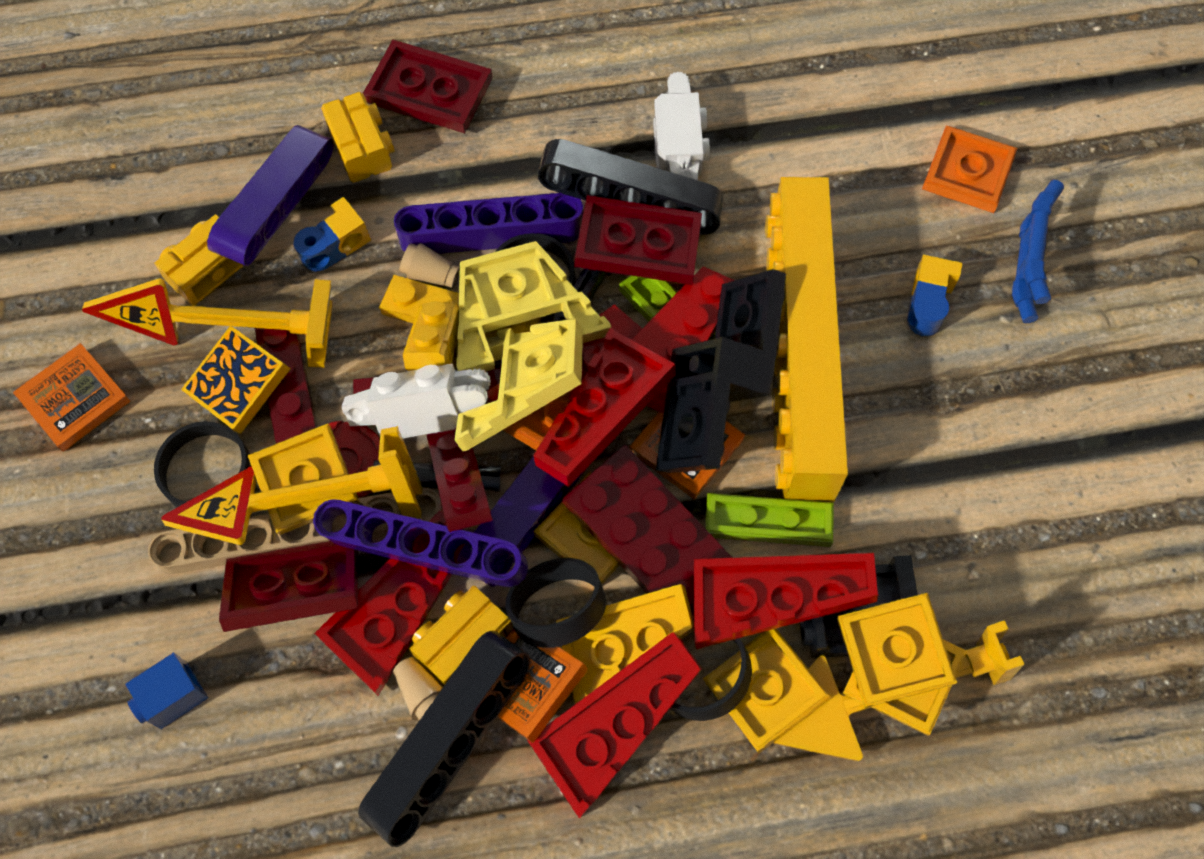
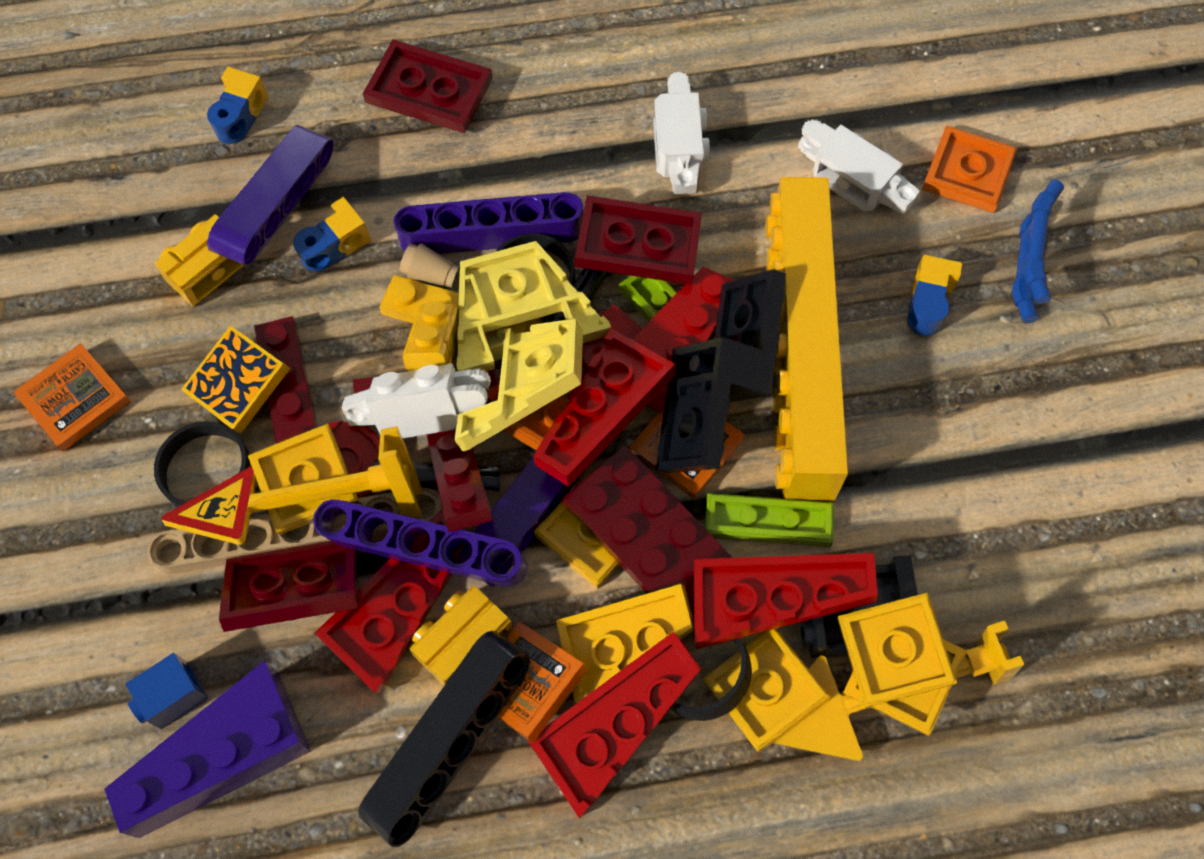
(149, 312): yellow piece -> none
(214, 753): none -> dark purple wedge
(237, 106): none -> leg
(357, 136): yellow brick -> none
(417, 686): tan cone -> none
(568, 629): black tyre -> none
(588, 171): black beam -> none
(856, 168): none -> white hinge

